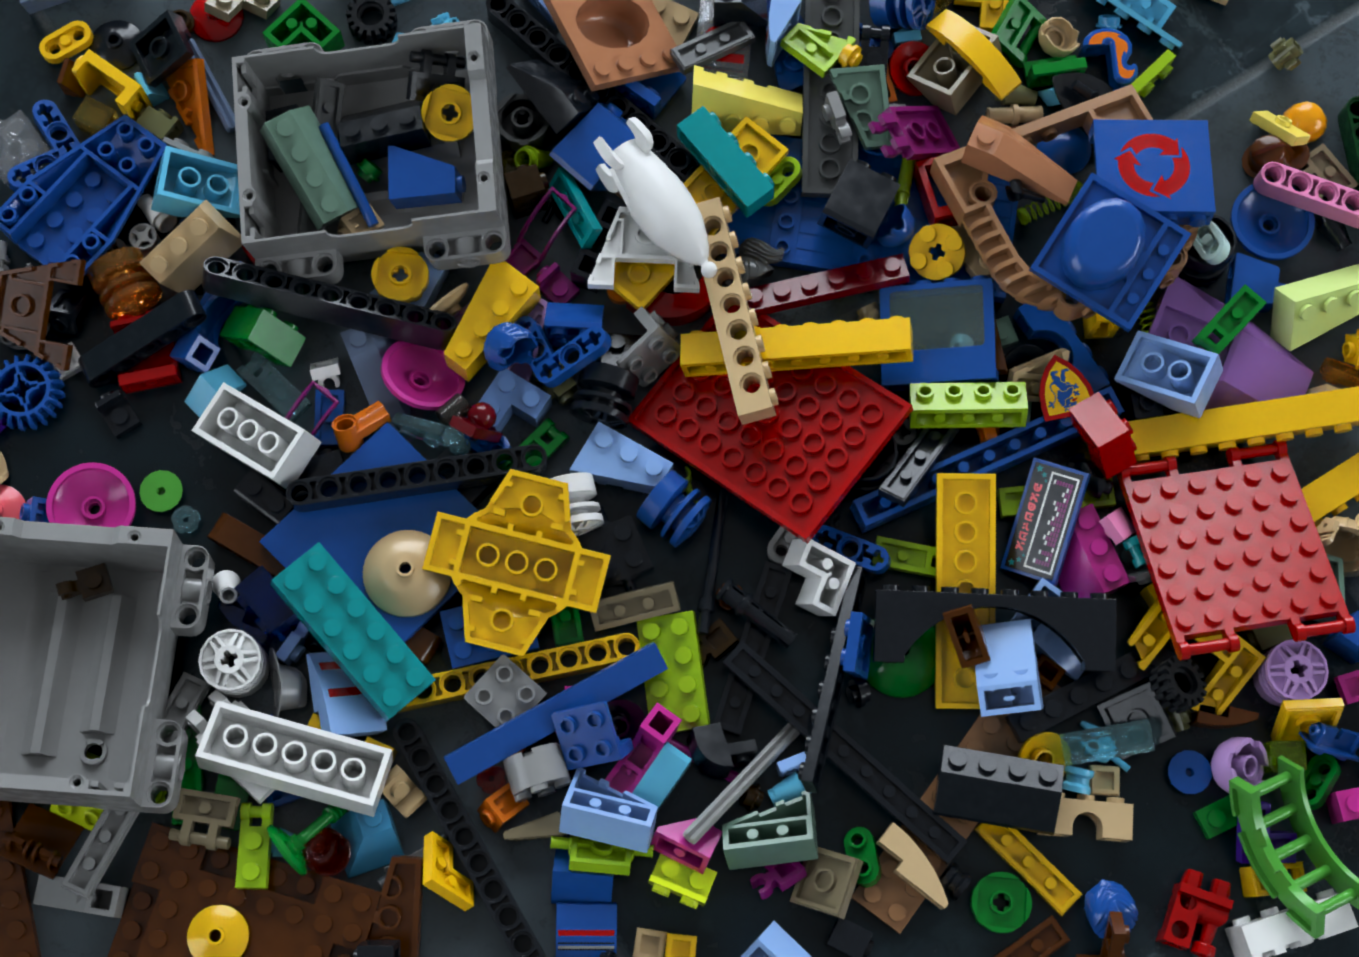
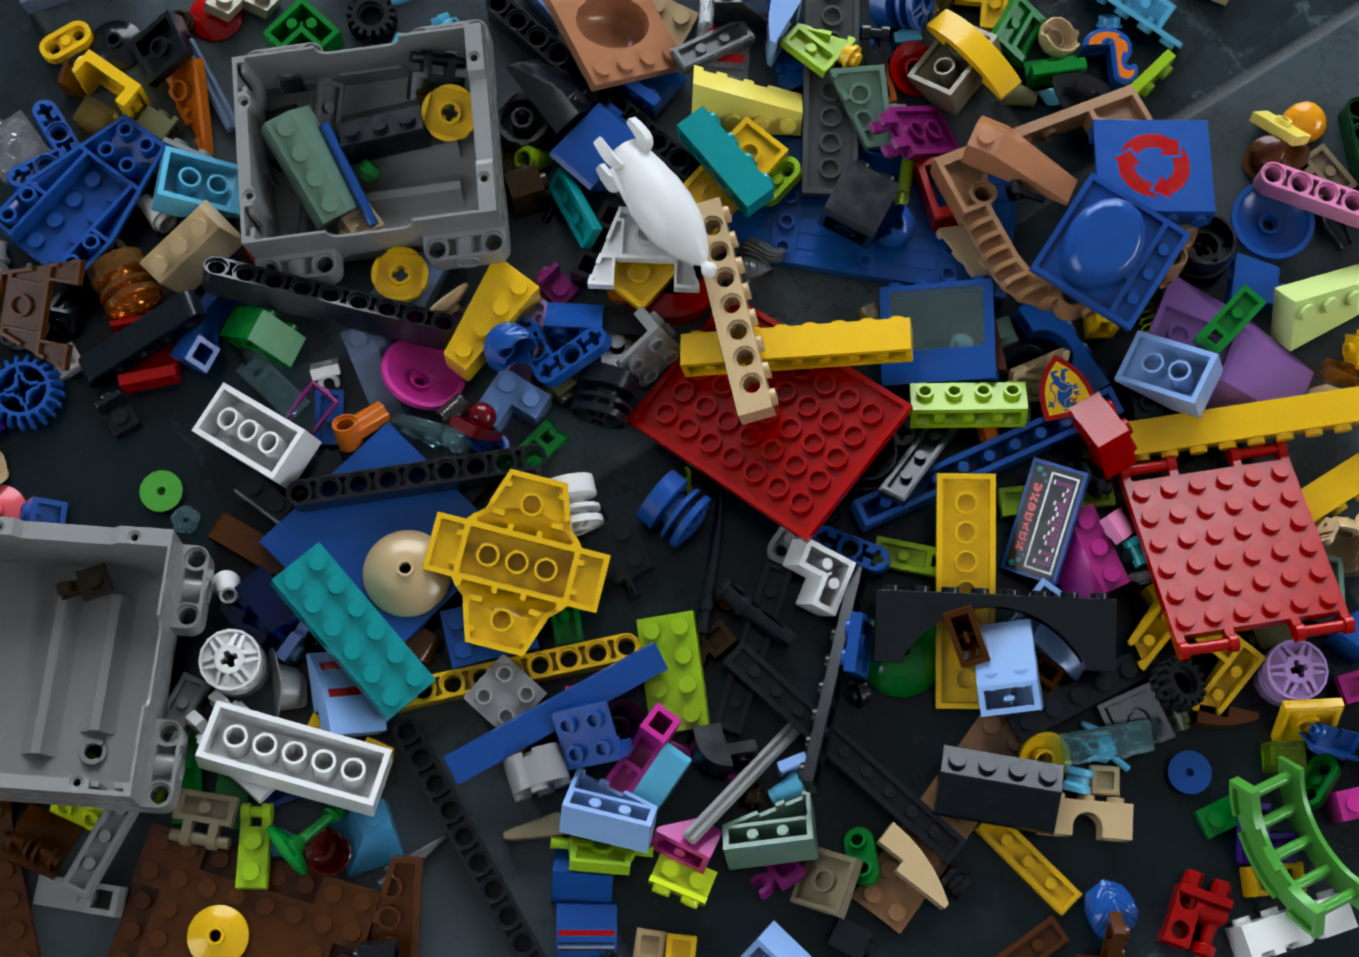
(88, 486): dark pink dish -> none
(144, 233): light grey wheel -> none
(155, 95): medium azure slope -> none
(209, 384): medium azure slope -> none
(402, 792): tan bracket -> none
(422, 180): blue slope -> none
(440, 875): yellow plate -> none
(490, 787): clear red plate -> none
(500, 808): orange bracket -> none
(525, 256): magenta piece -> none
(620, 461): light blue wedge -> none
(636, 606): dark tan plate -> none
(829, 285): dark red plate -> none
(835, 113): light grey plate -> none
(923, 260): yellow plate -> none
(1012, 915): green plate -> none
(1015, 114): tan pin -> none
(1022, 212): lime piece -> none
(1068, 150): blue dish -> none
(1211, 244): light aqua plate -> none
(1239, 758): lavender cylinder -> none
(1285, 54): olive gear -> none

